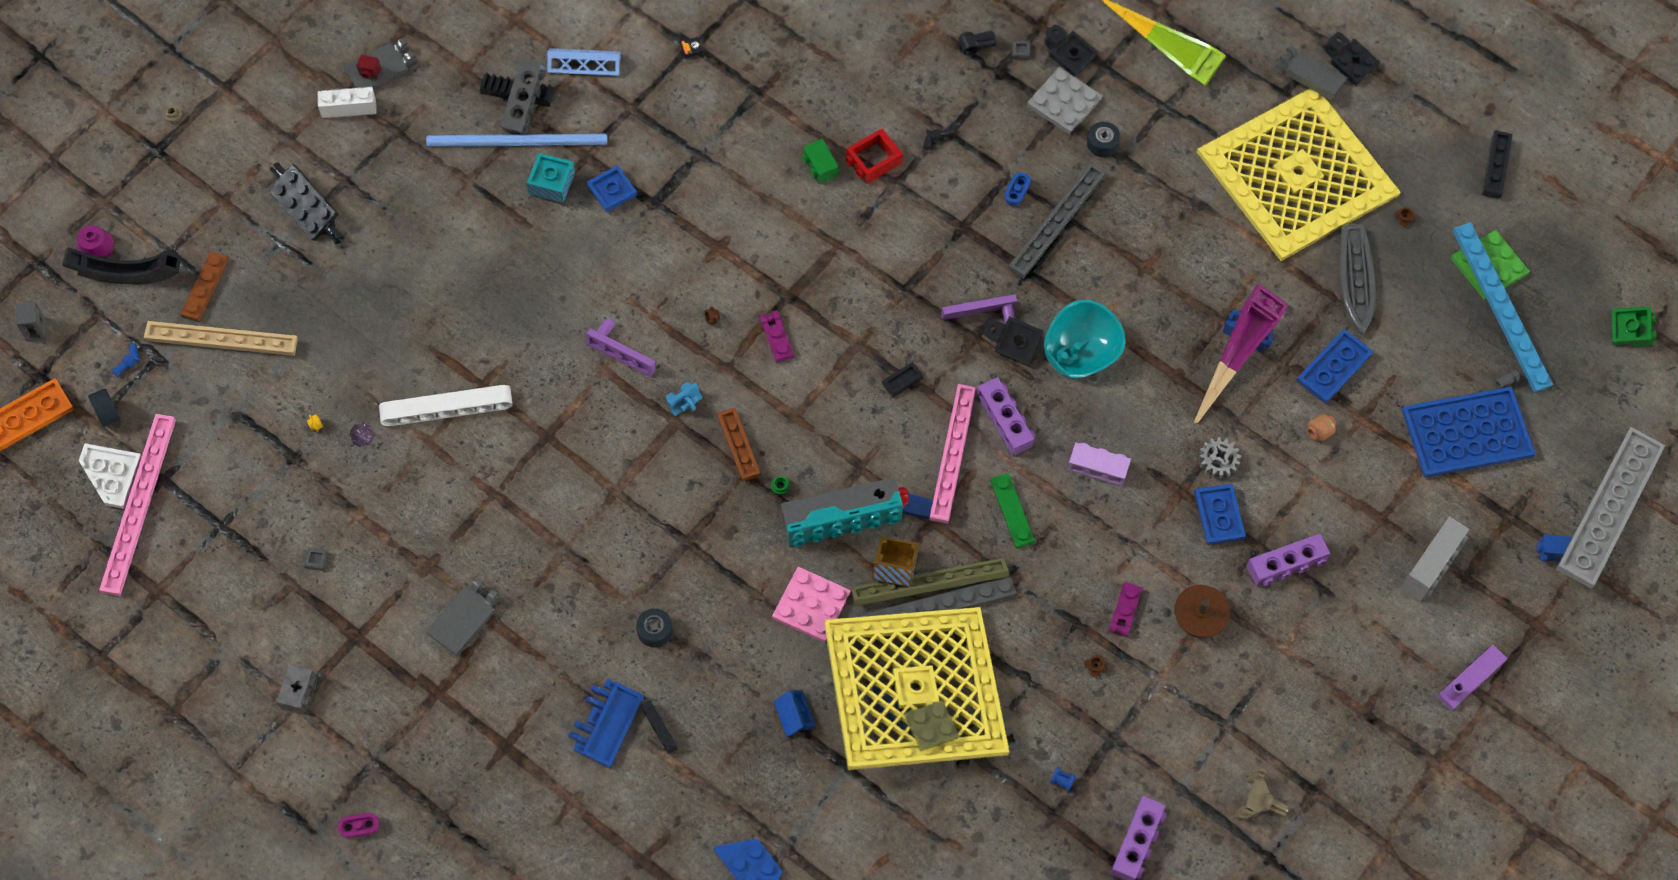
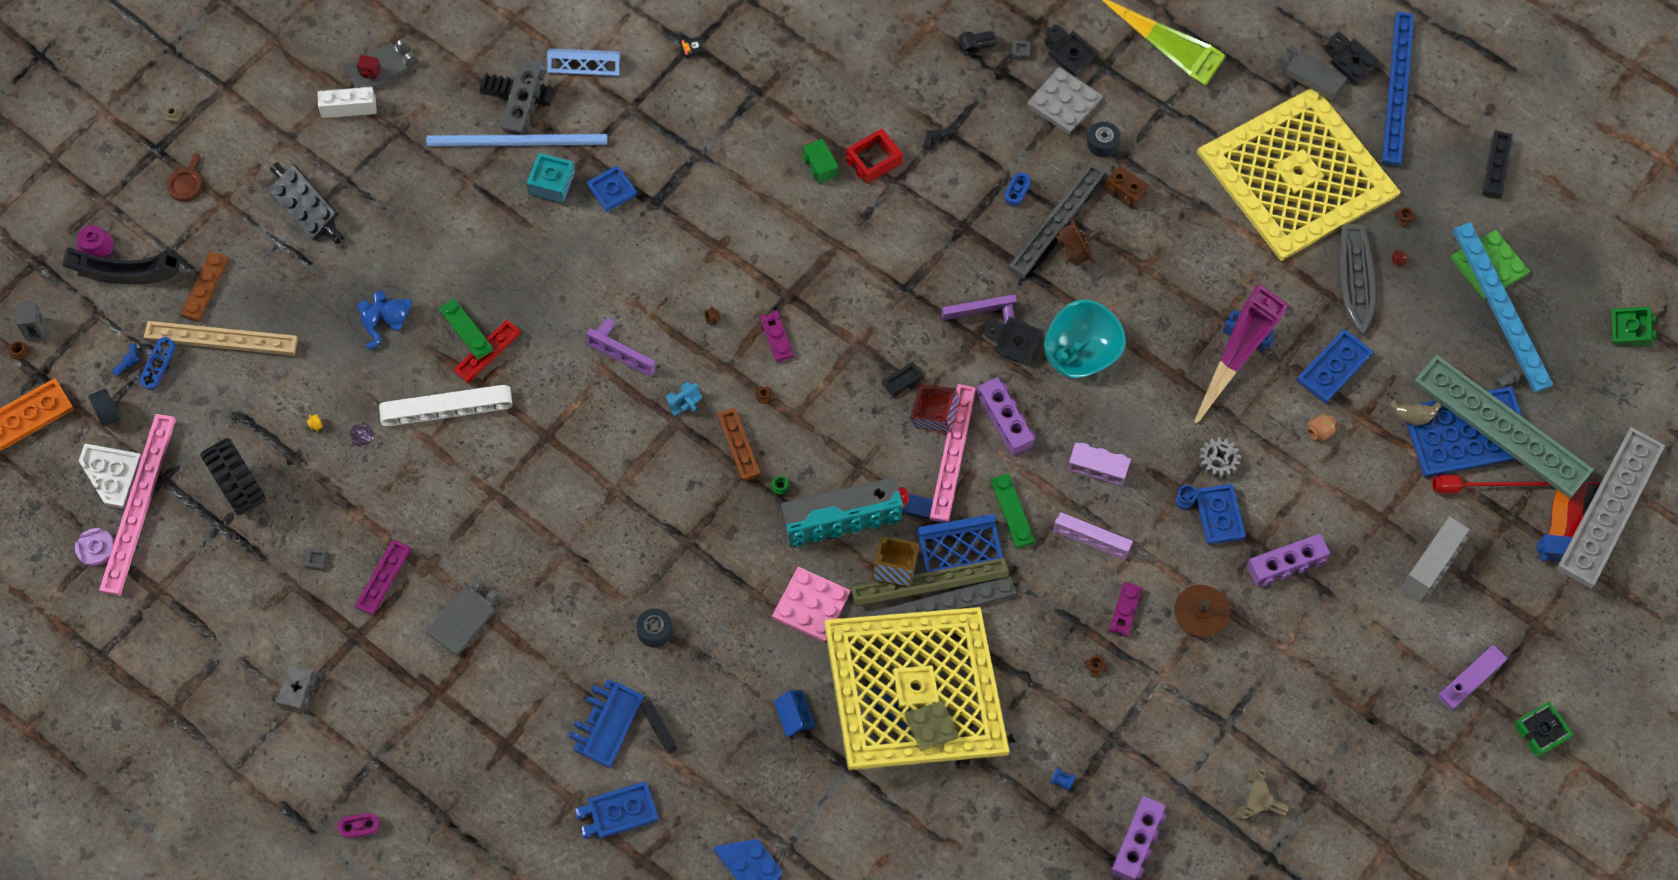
(17, 345): none -> reddish brown plate
(94, 547): none -> lavender tile
(158, 348): none -> blue beam
(185, 183): none -> copper piece
(233, 476): none -> black tyre
(383, 577): none -> magenta plate
(393, 313): none -> blue animal
(465, 329): none -> green plate
(499, 340): none -> red plate
(618, 811): none -> blue tile
(763, 399): none -> reddish brown plate
(935, 408): none -> clear red container
(955, 528): none -> blue fence
(1077, 243): none -> reddish brown piece
(1092, 536): none -> lavender fence
(1126, 187): none -> reddish brown brick
(1187, 493): none -> blue wheel
(1398, 89): none -> blue plate
(1399, 258): none -> clear red plate
(1415, 413): none -> dark tan piece
(1503, 426): none -> sand green plate
(1543, 729): none -> piece
(1565, 512): none -> flag

